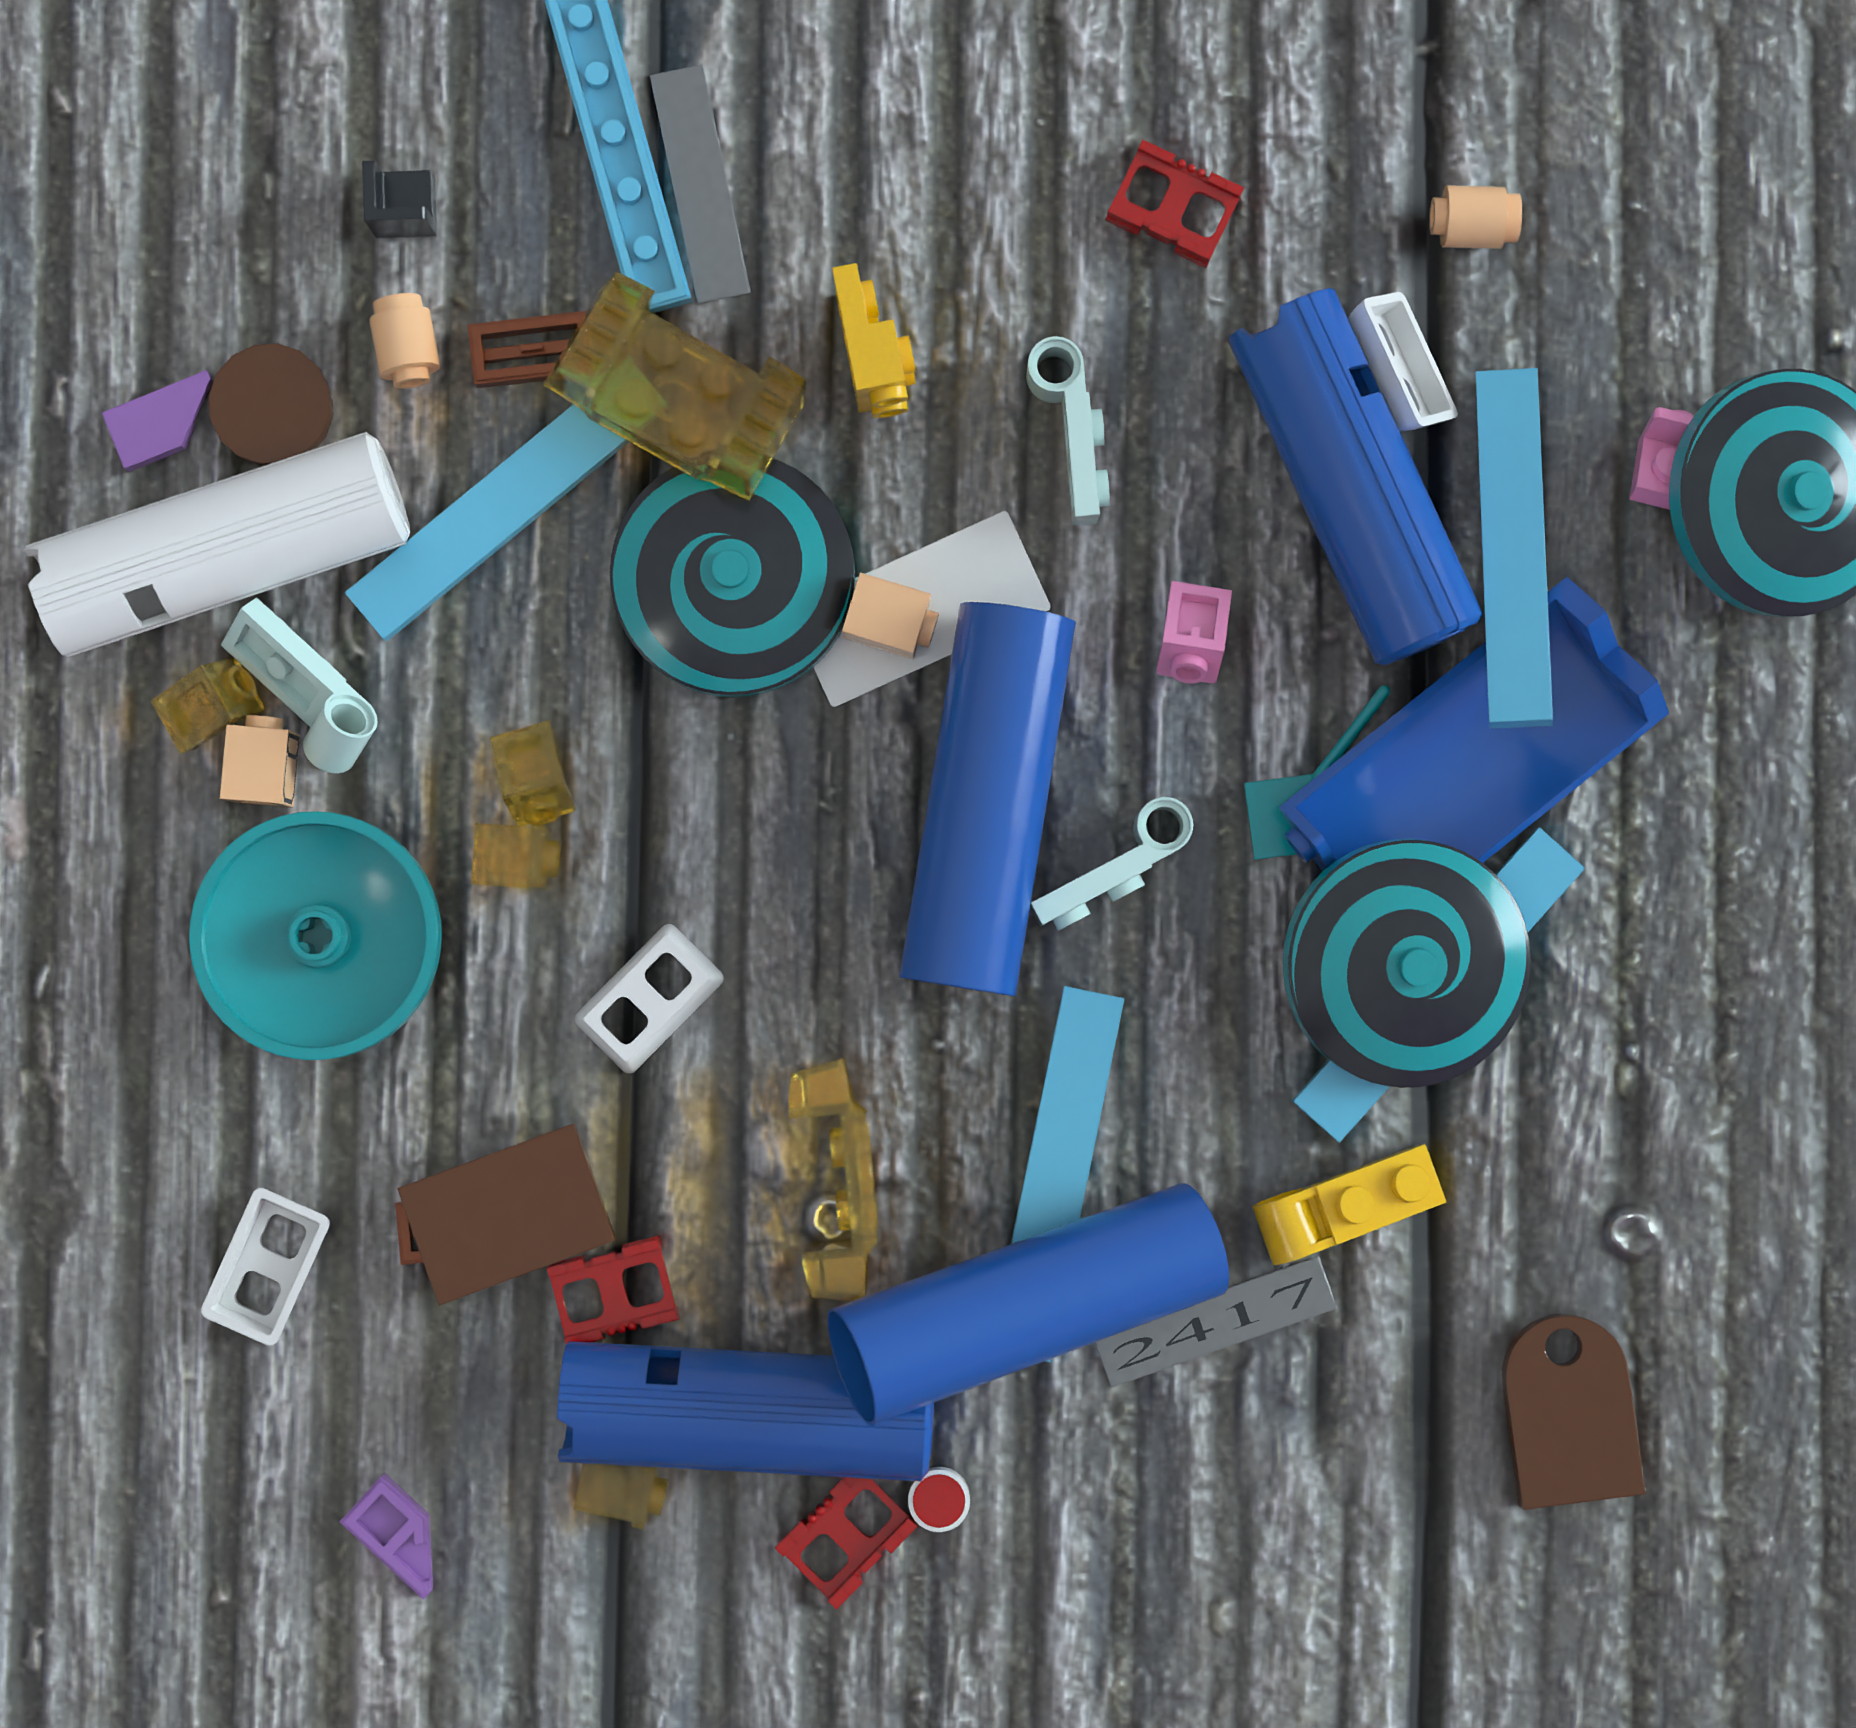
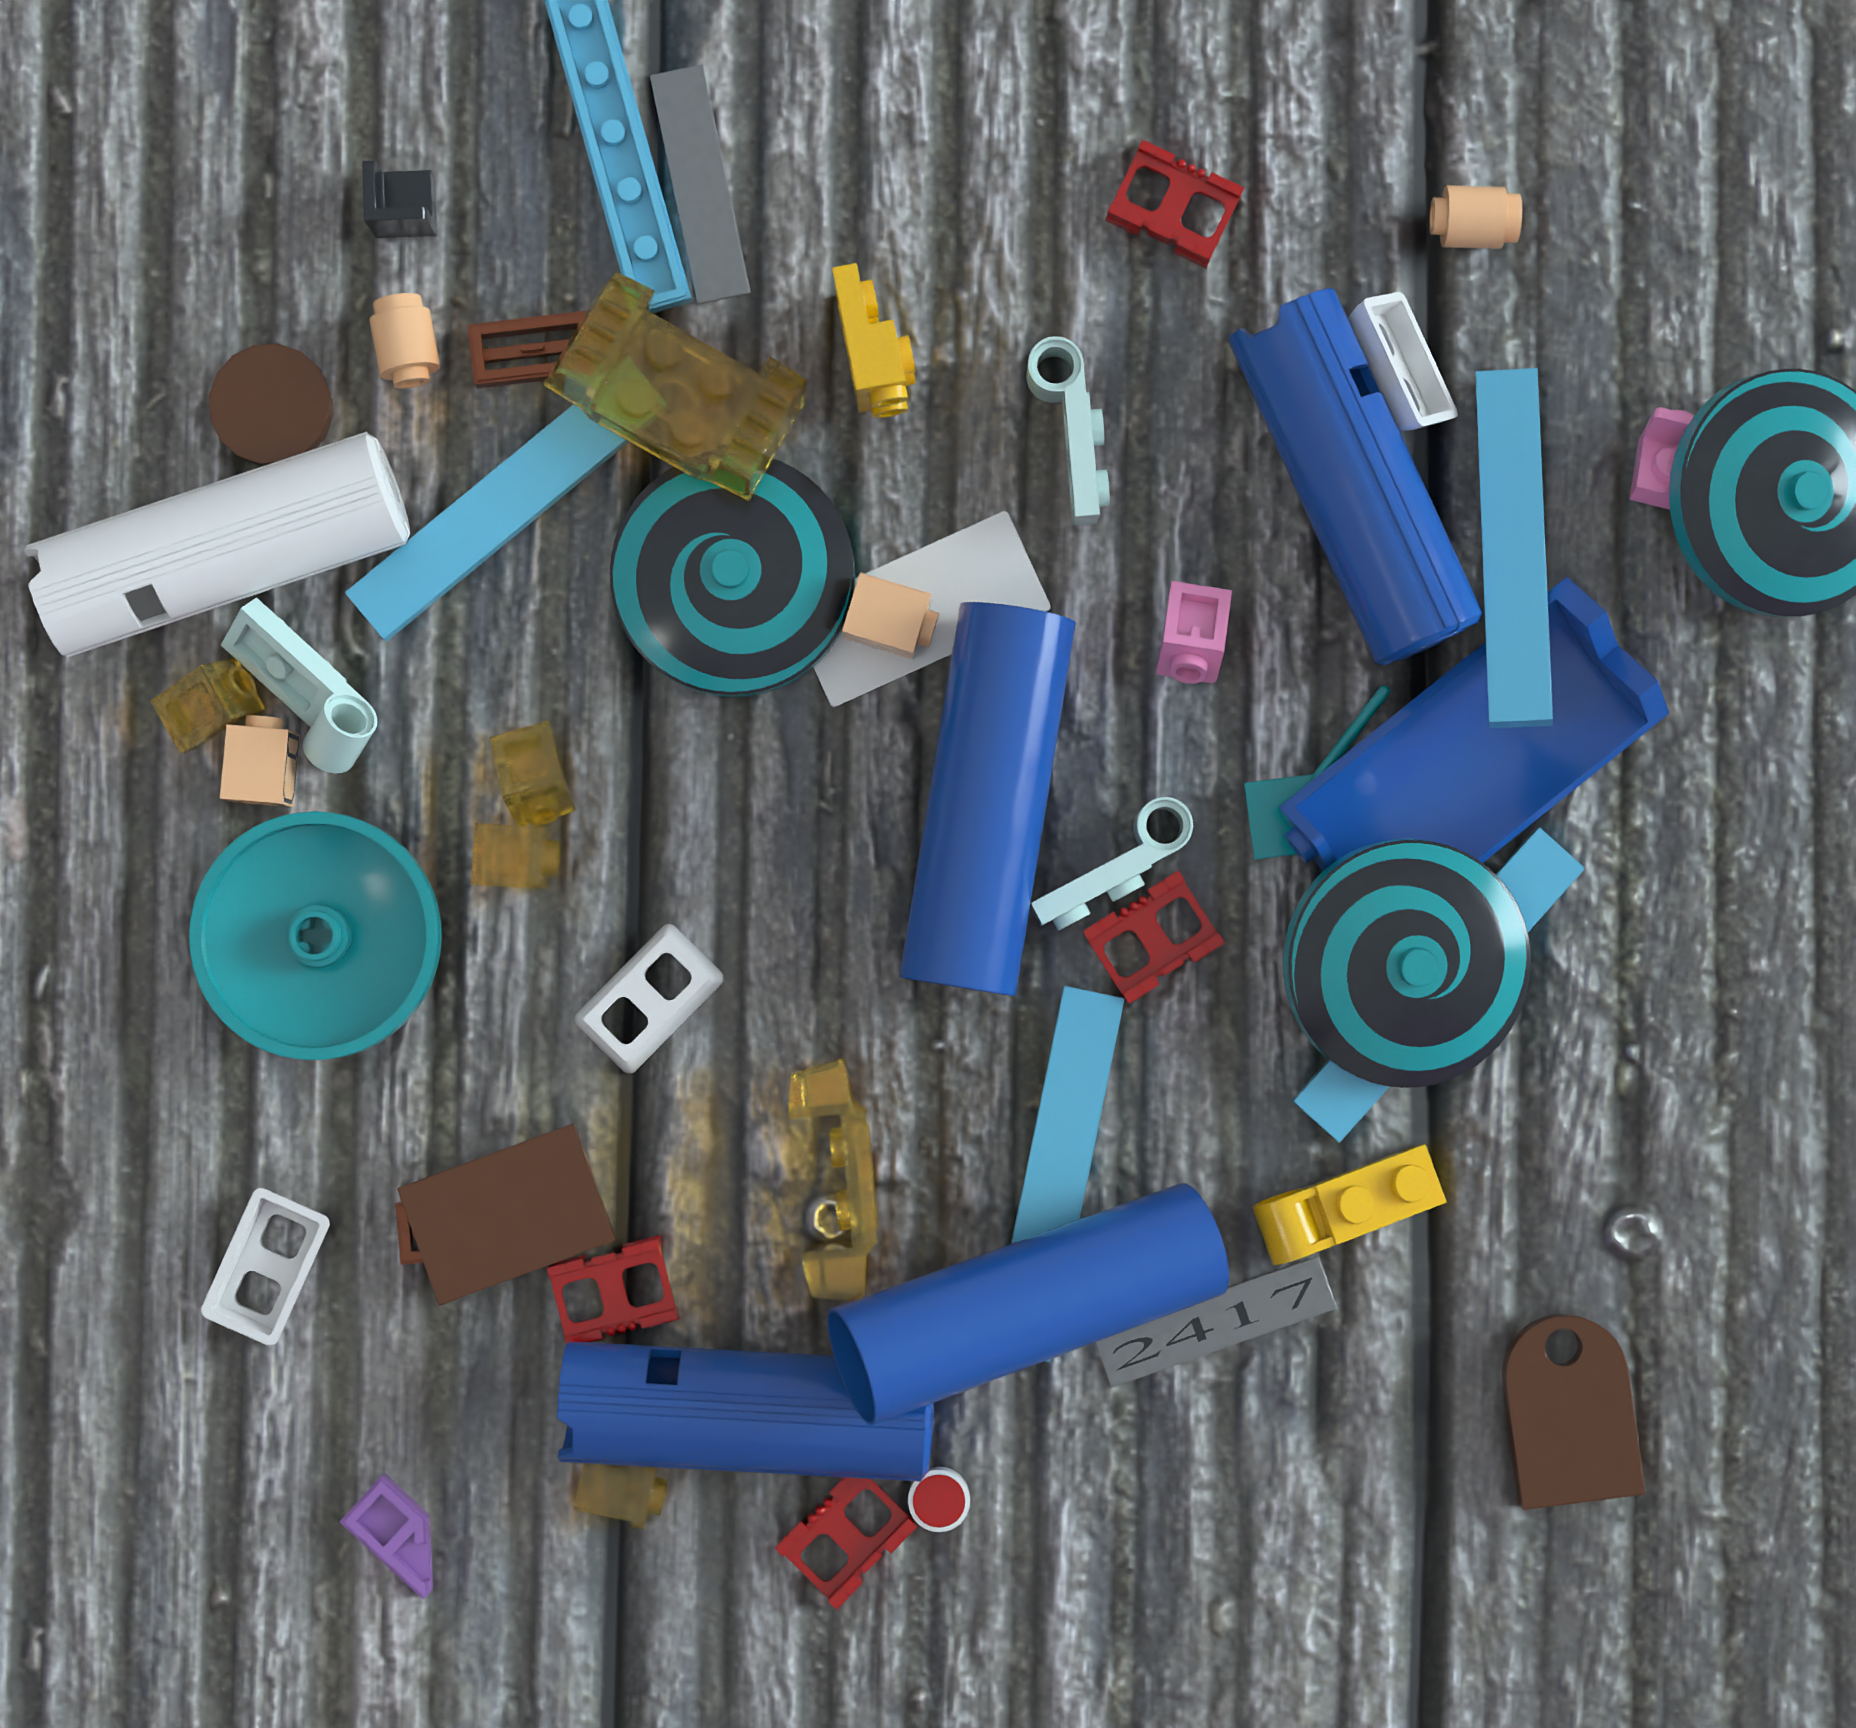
(158, 421): medium lavender tile -> none
(1162, 953): none -> red piece

